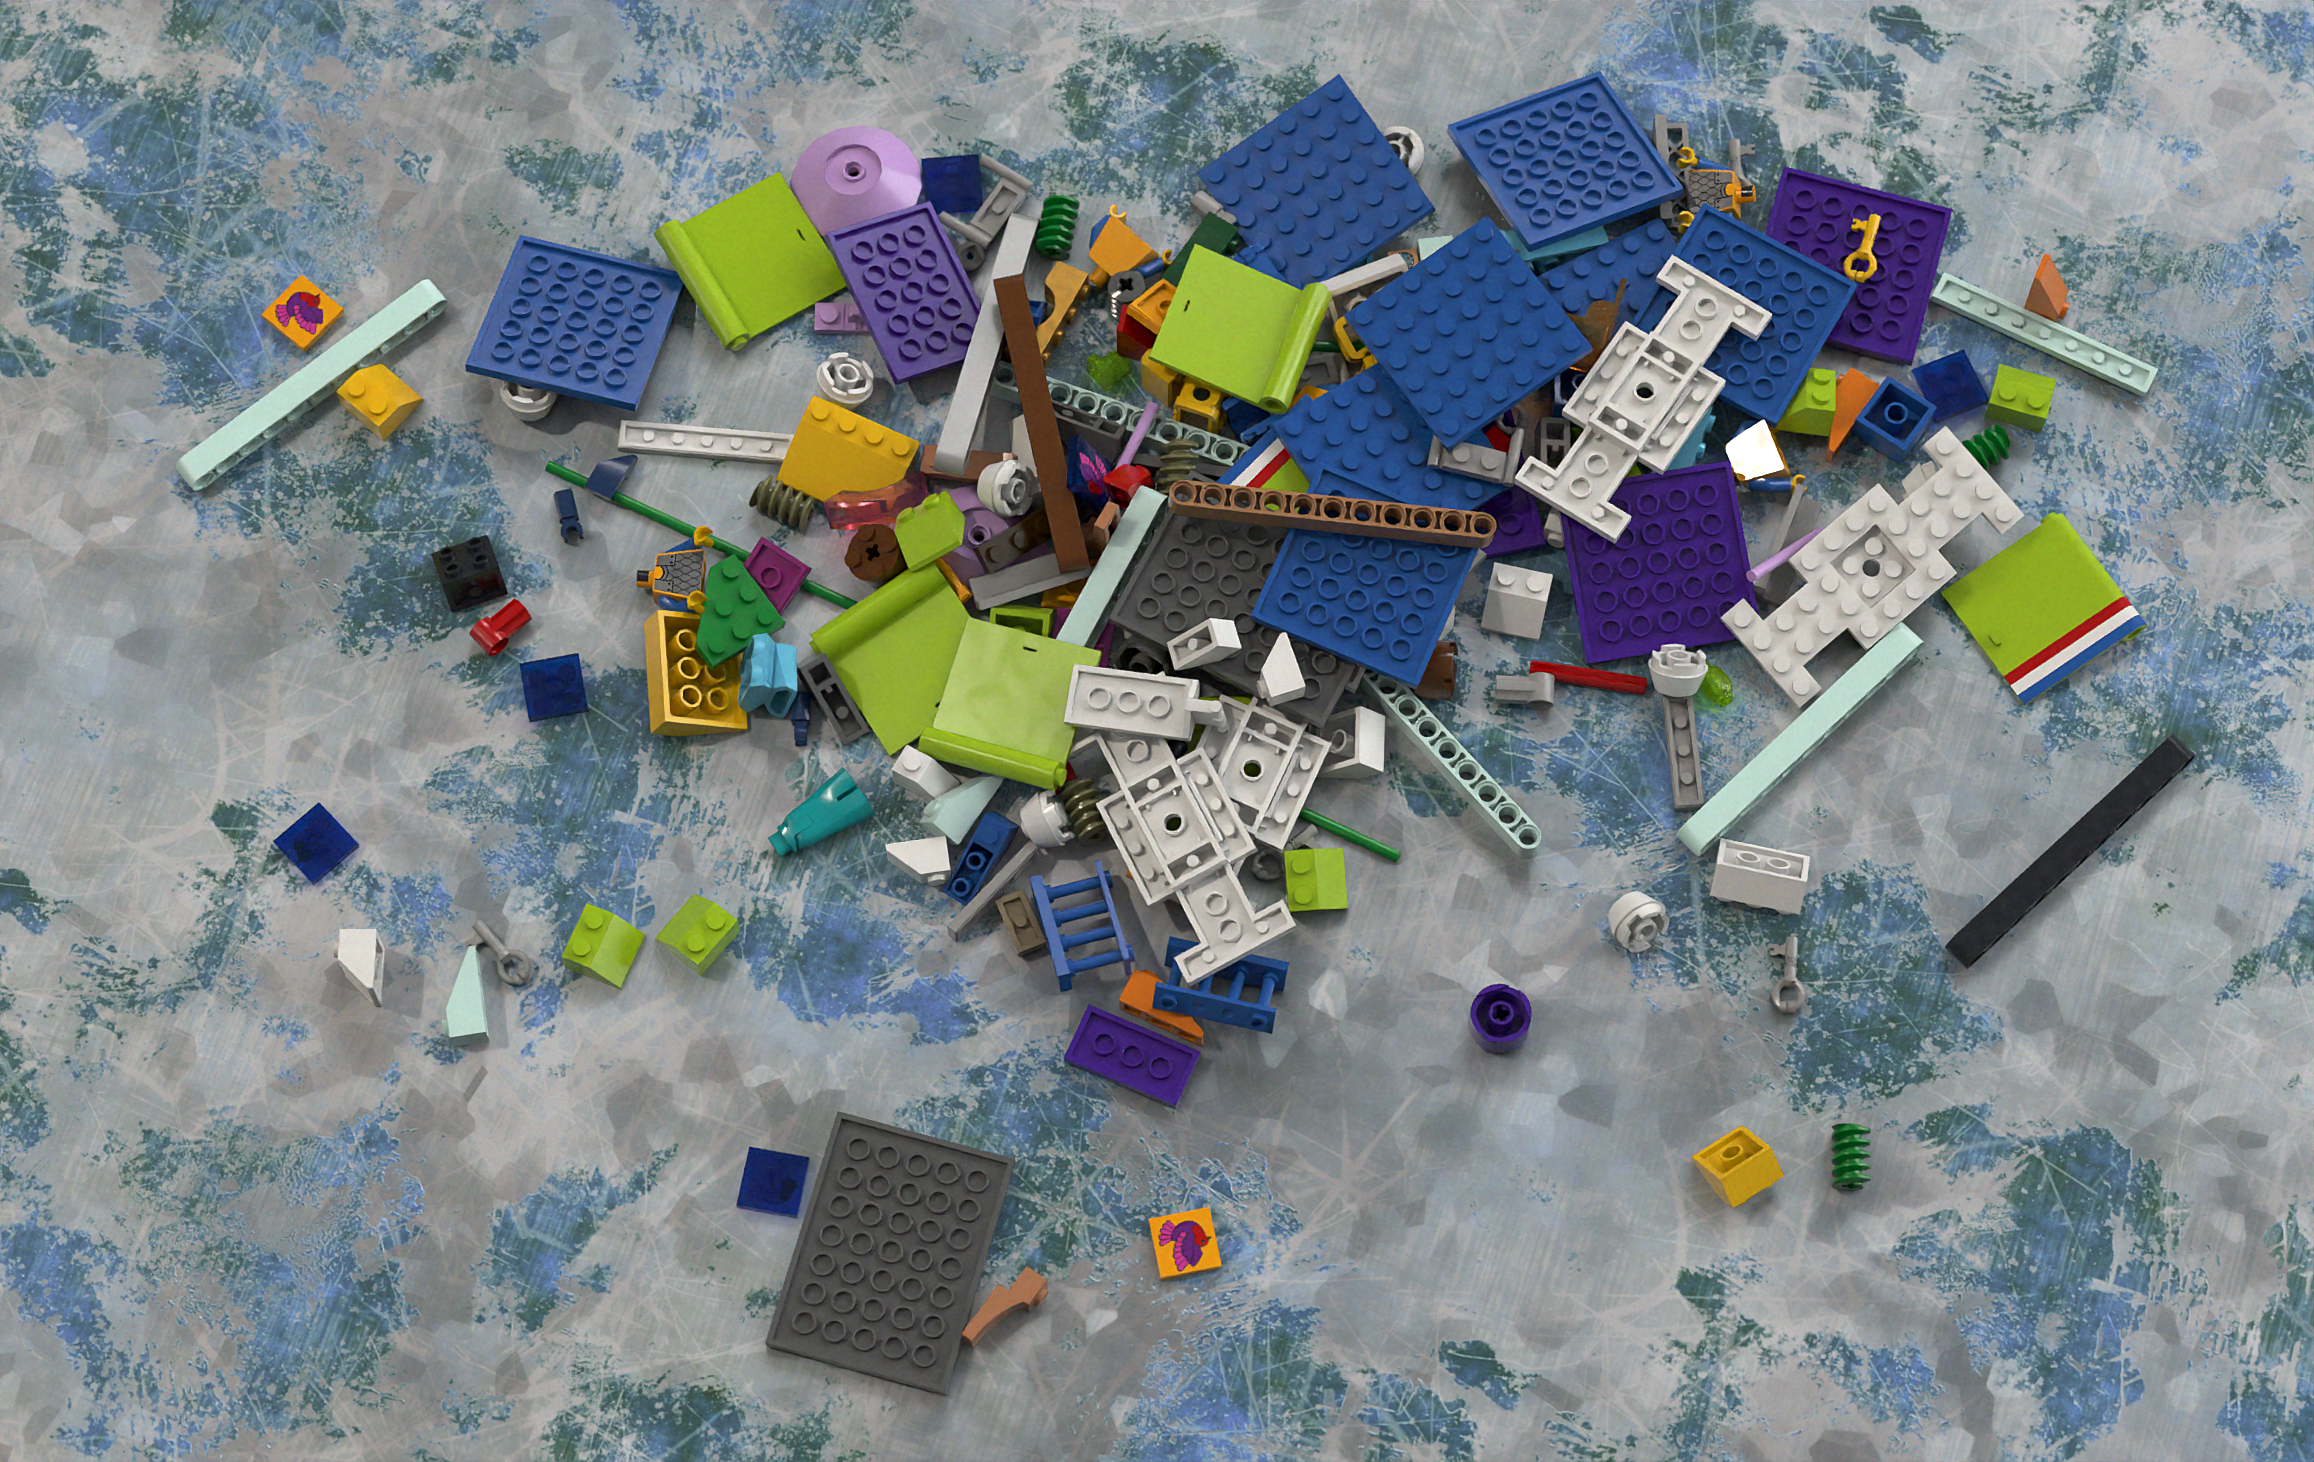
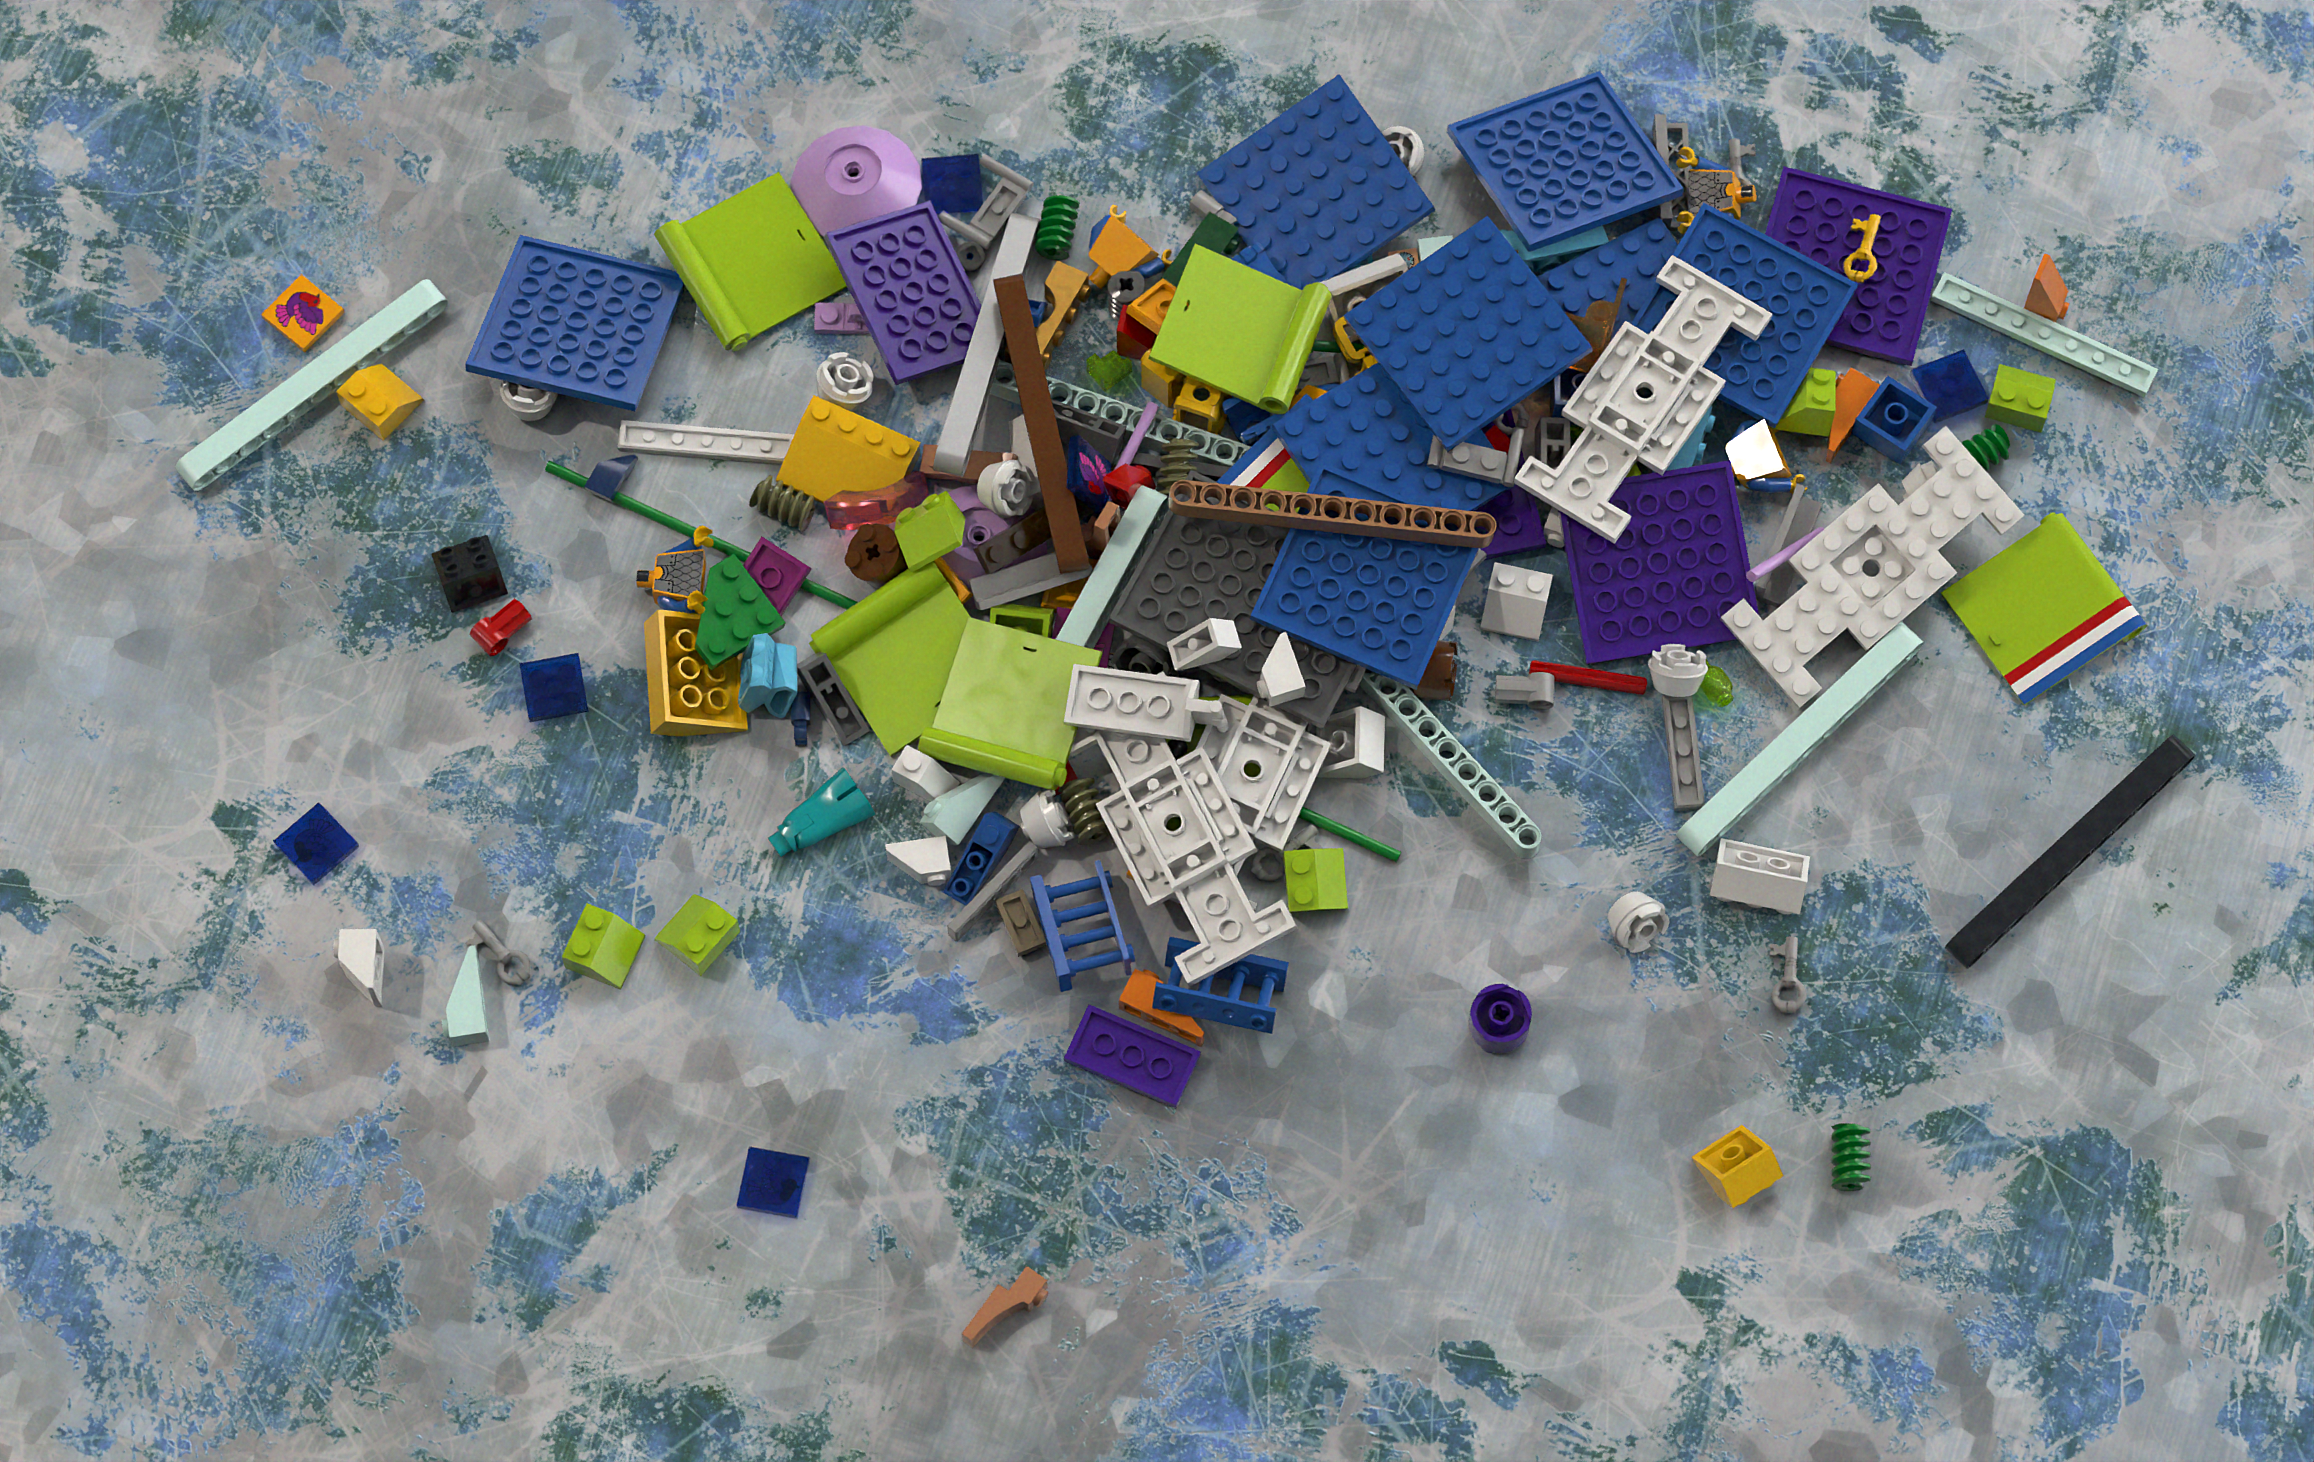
(567, 513): dark blue bar -> none
(891, 1252): dark grey plate -> none
(1185, 1243): tile -> none

